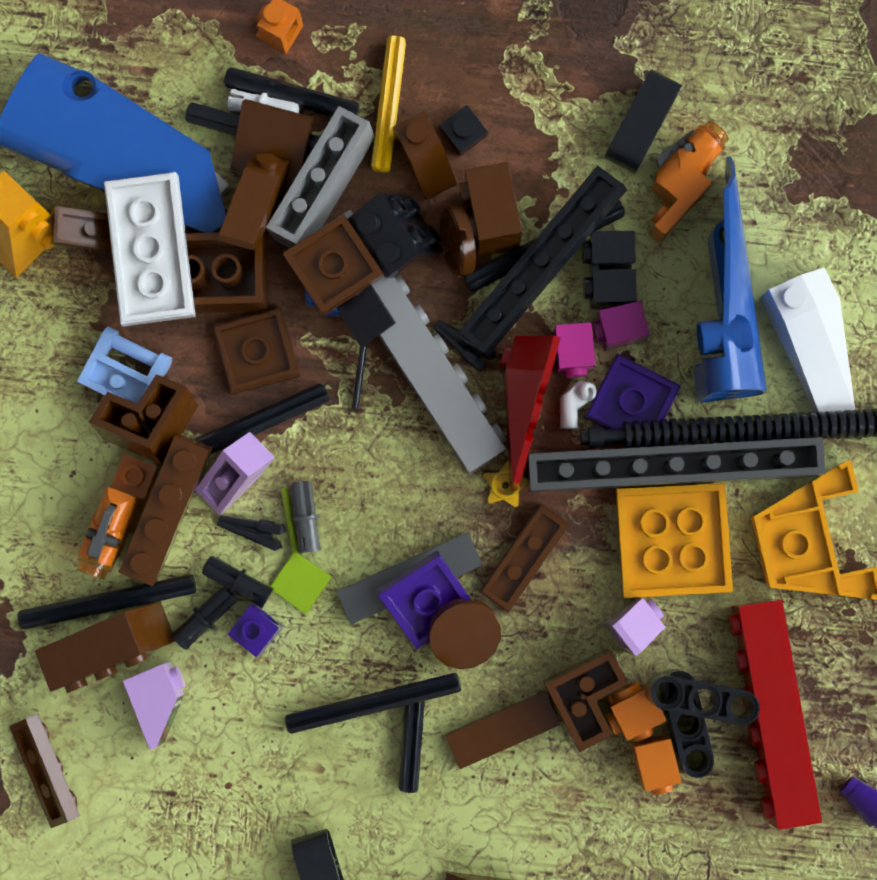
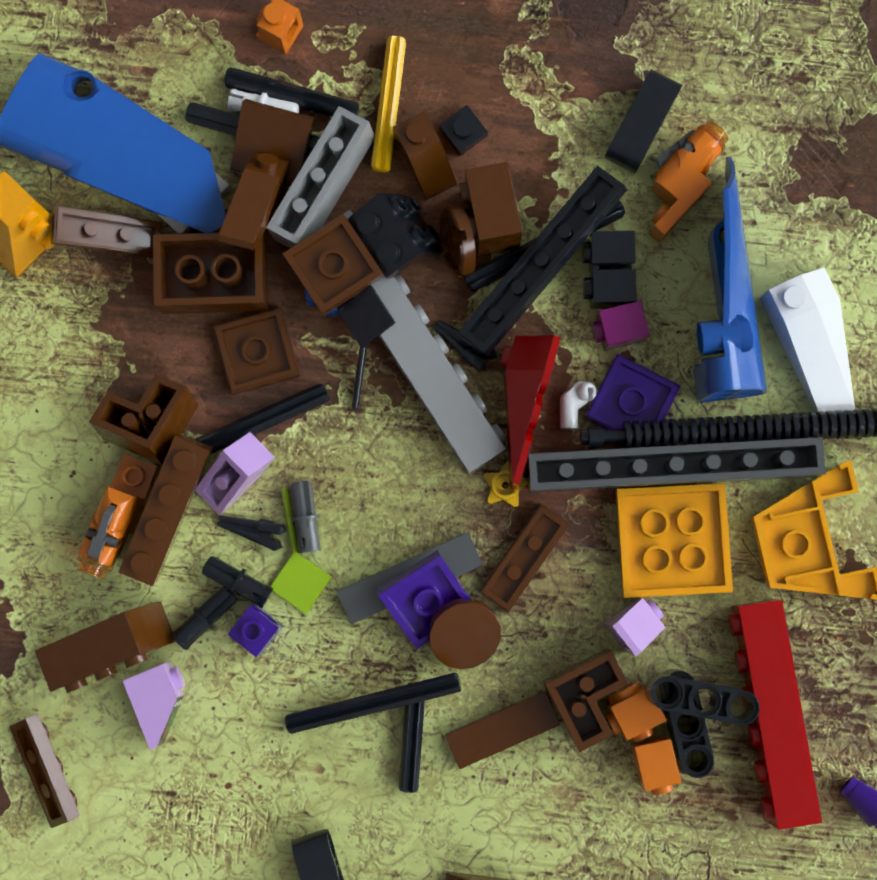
(106, 602): black axle -> none
(111, 376): light blue plate -> none
(149, 249): white tile -> none
(575, 349): dark pink brick -> none

